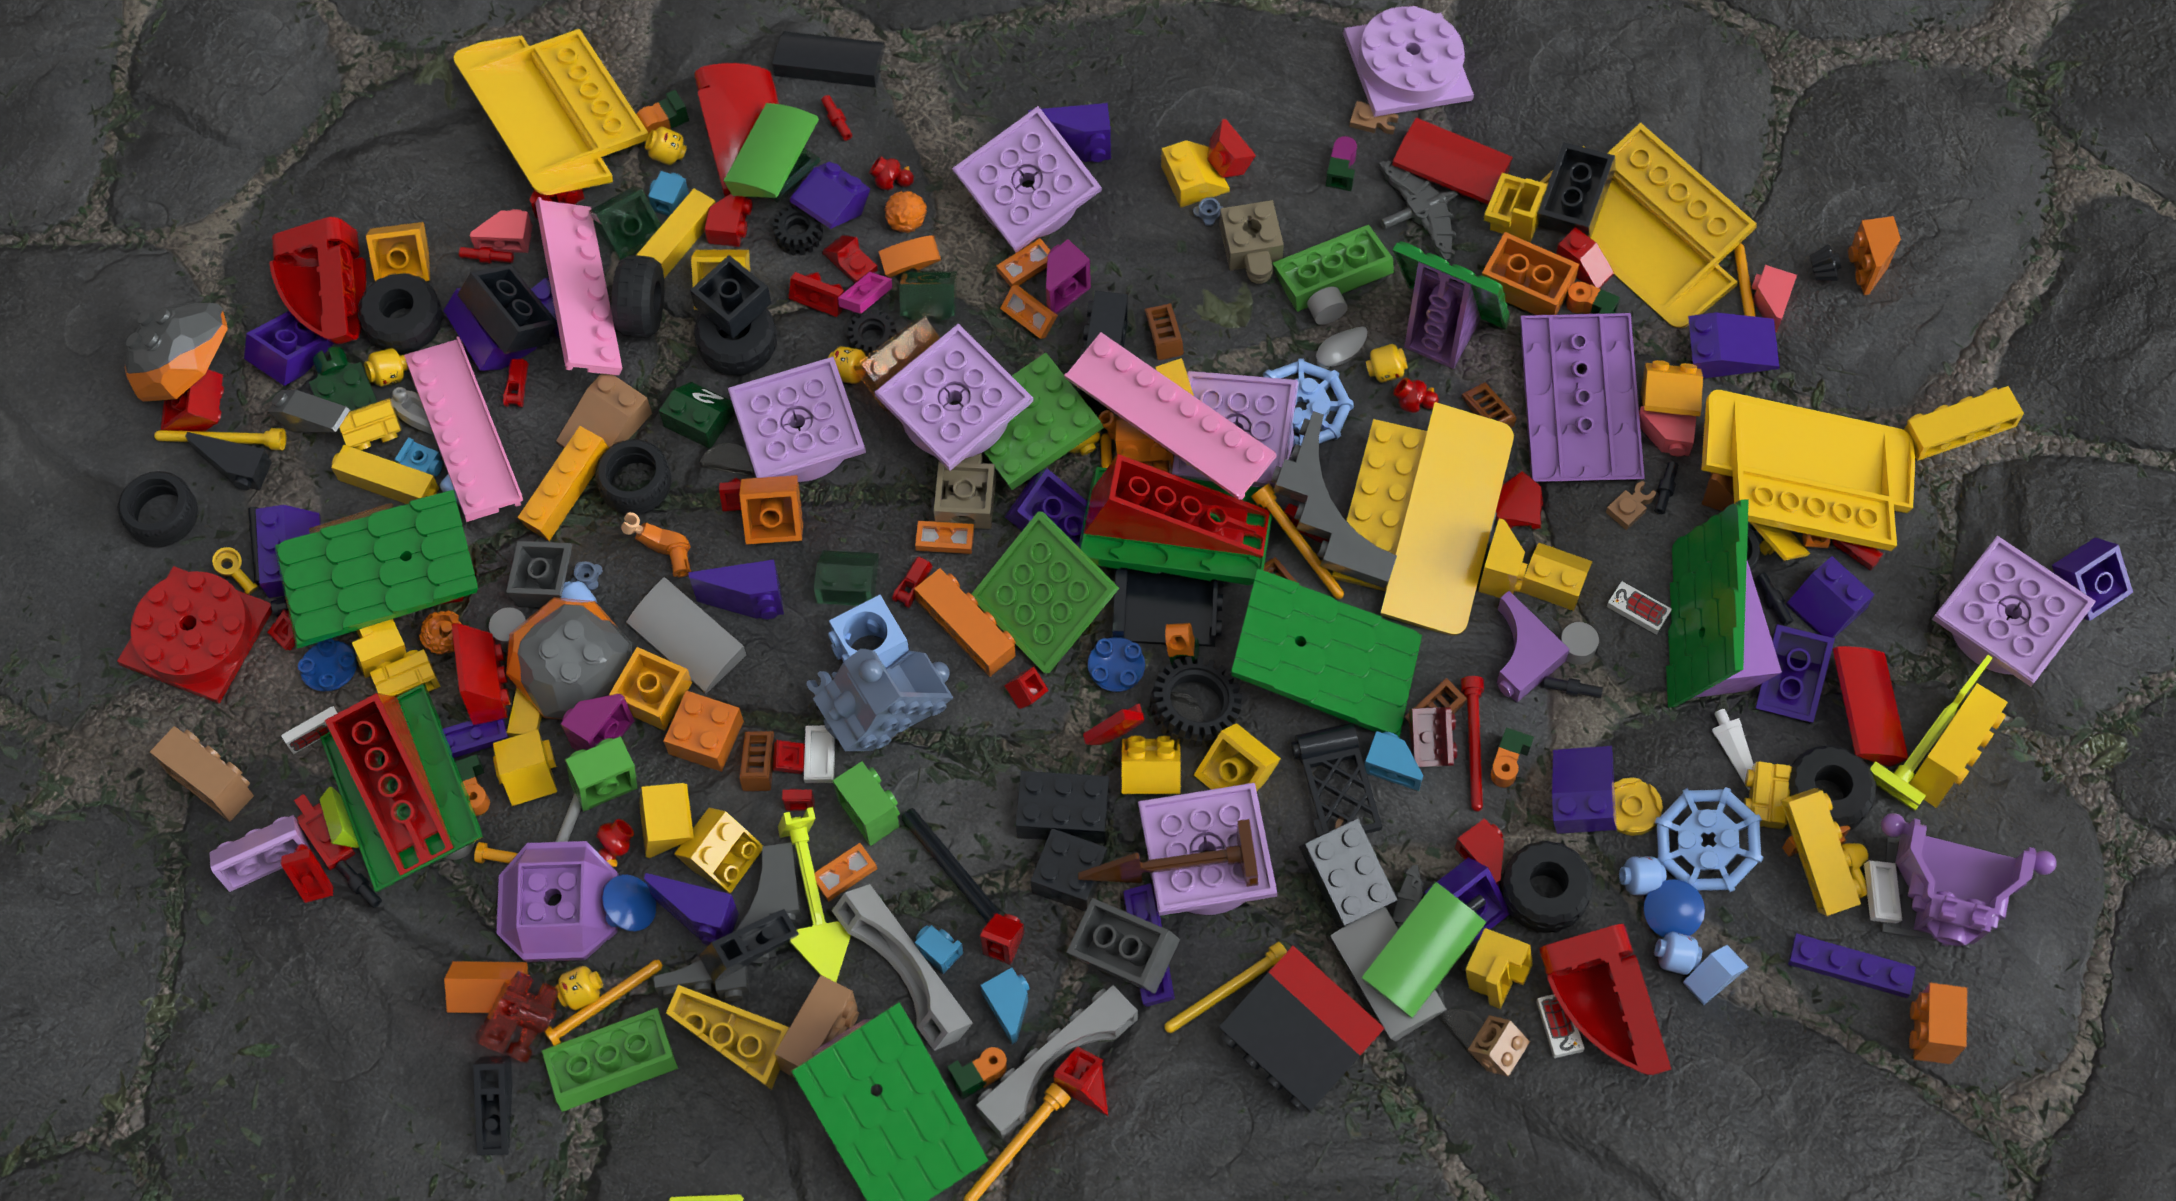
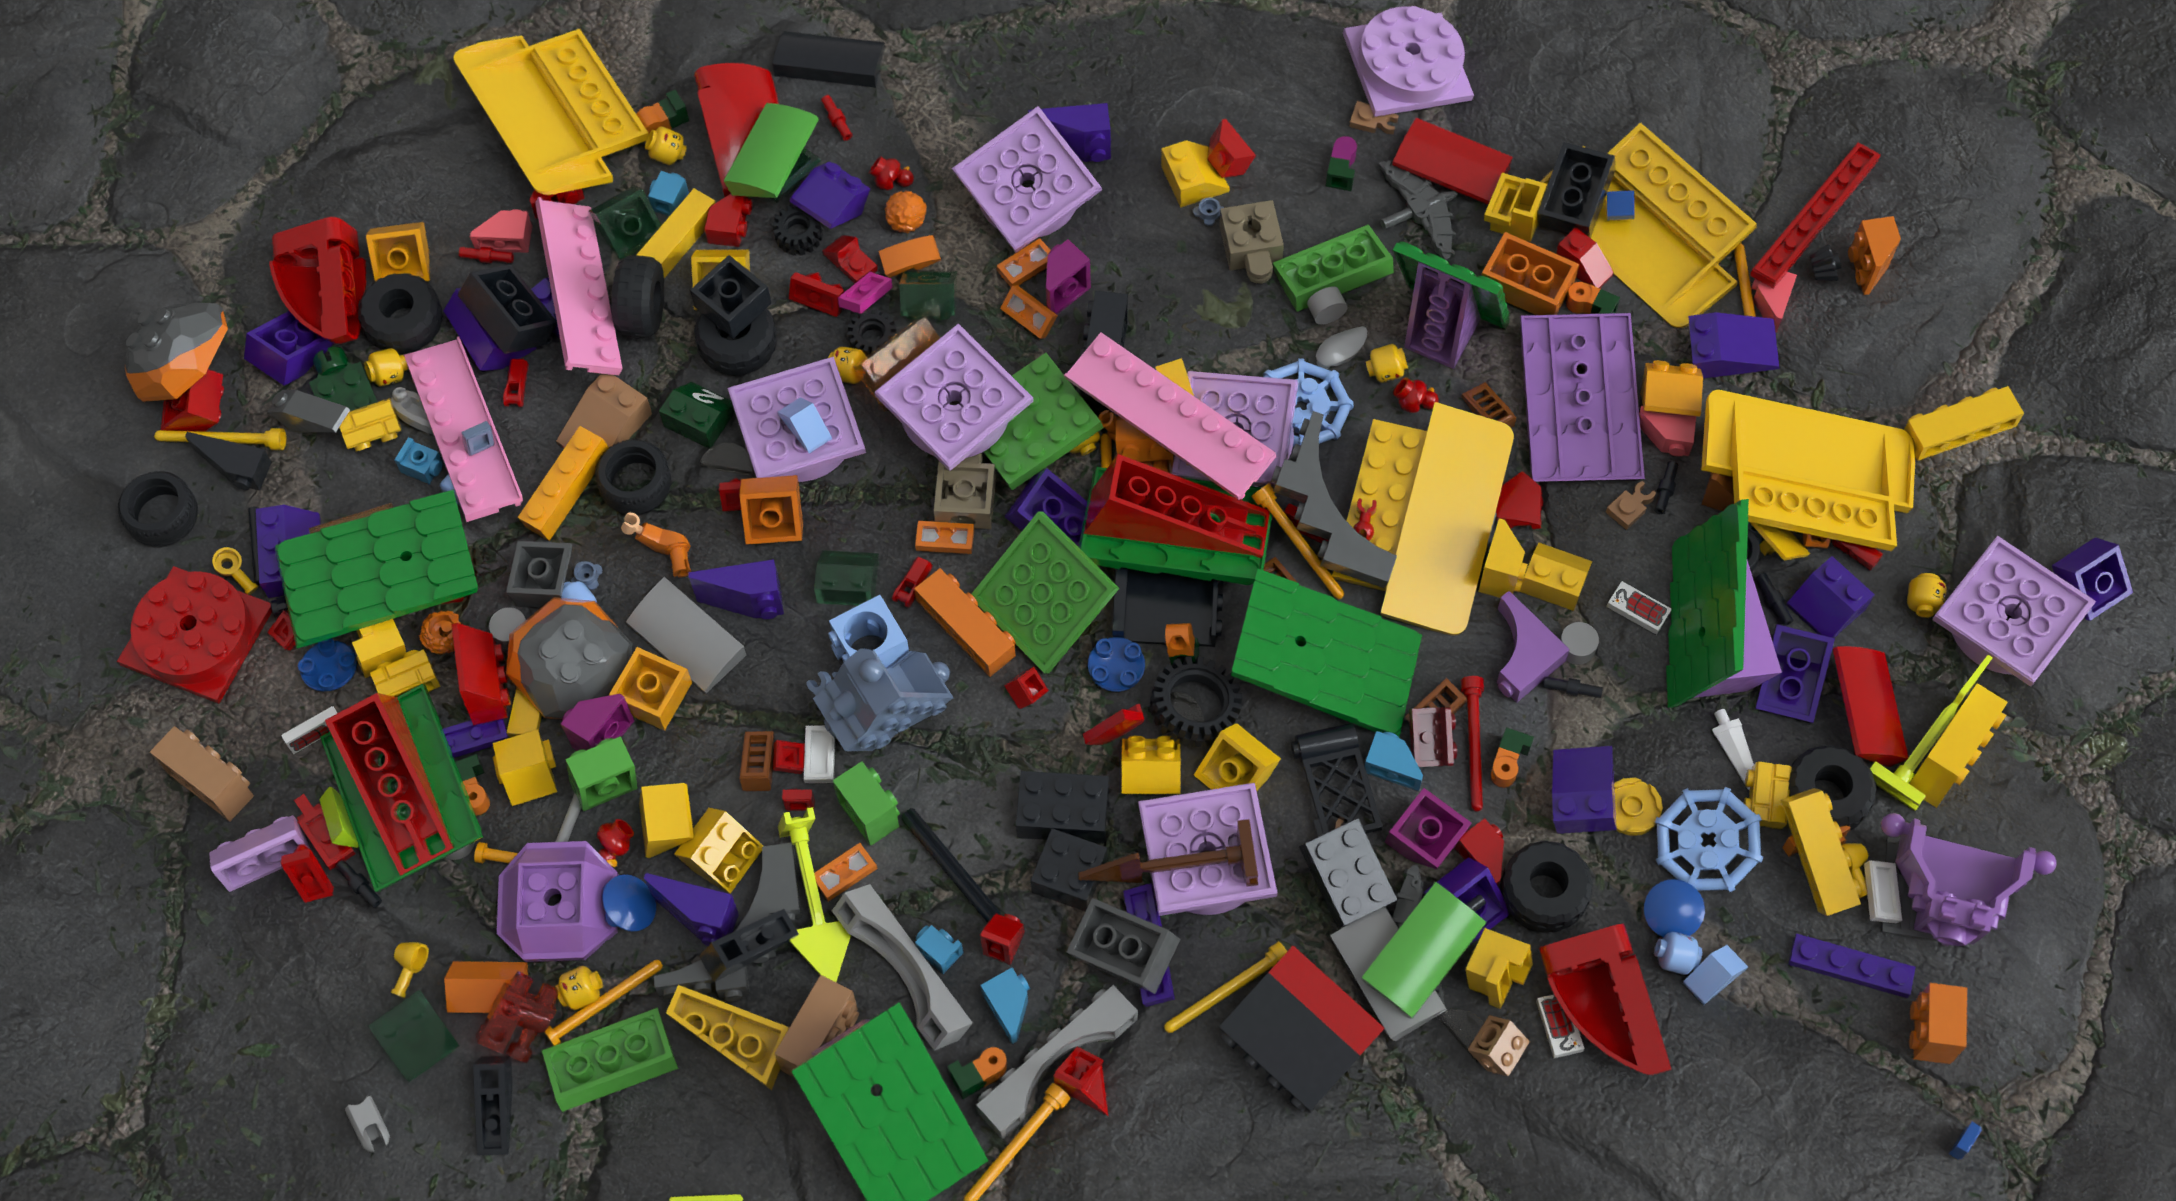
(367, 1123): none -> light grey piece
(382, 475): yellow brick -> none
(412, 958): none -> yellow bar
(413, 1036): none -> clear green slope
(478, 438): none -> sand blue tile
(703, 731): orange brick -> none
(805, 424): none -> light blue slope
(1168, 346): dark orange slope -> none
(1364, 526): none -> red arm
(1427, 830): none -> magenta slope
(1620, 205): none -> blue tile
(1642, 875): light blue head -> none
(1815, 215): none -> red tile
(1926, 594): none -> yellow head
(1965, 1141): none -> blue tile

